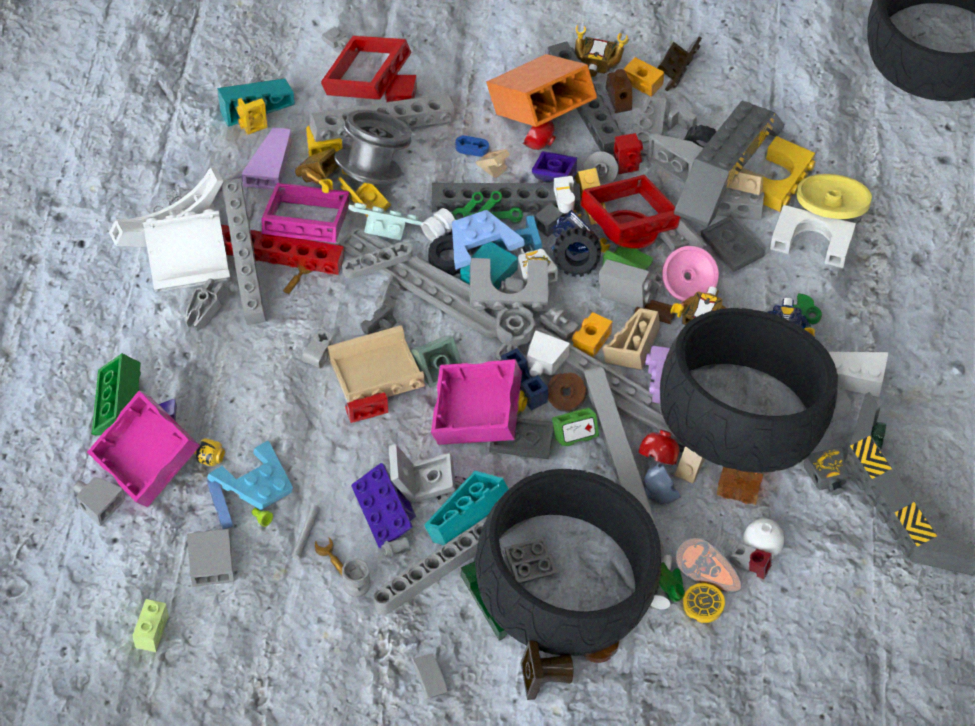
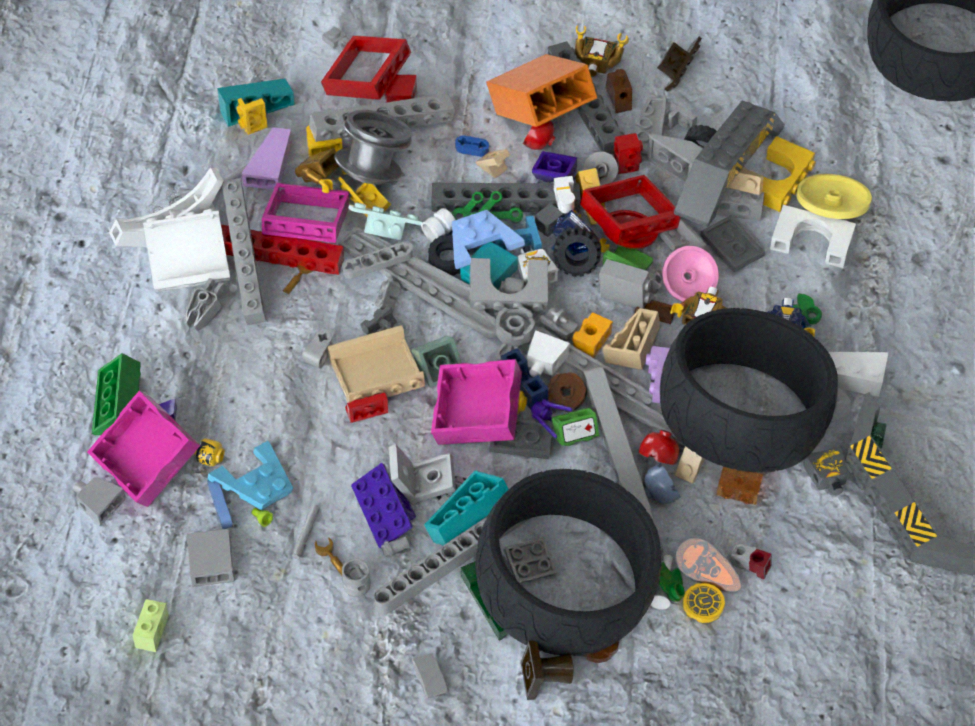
(541, 411): none -> dark purple plant
(644, 76): light orange brick -> none
(765, 536): white cylinder -> none

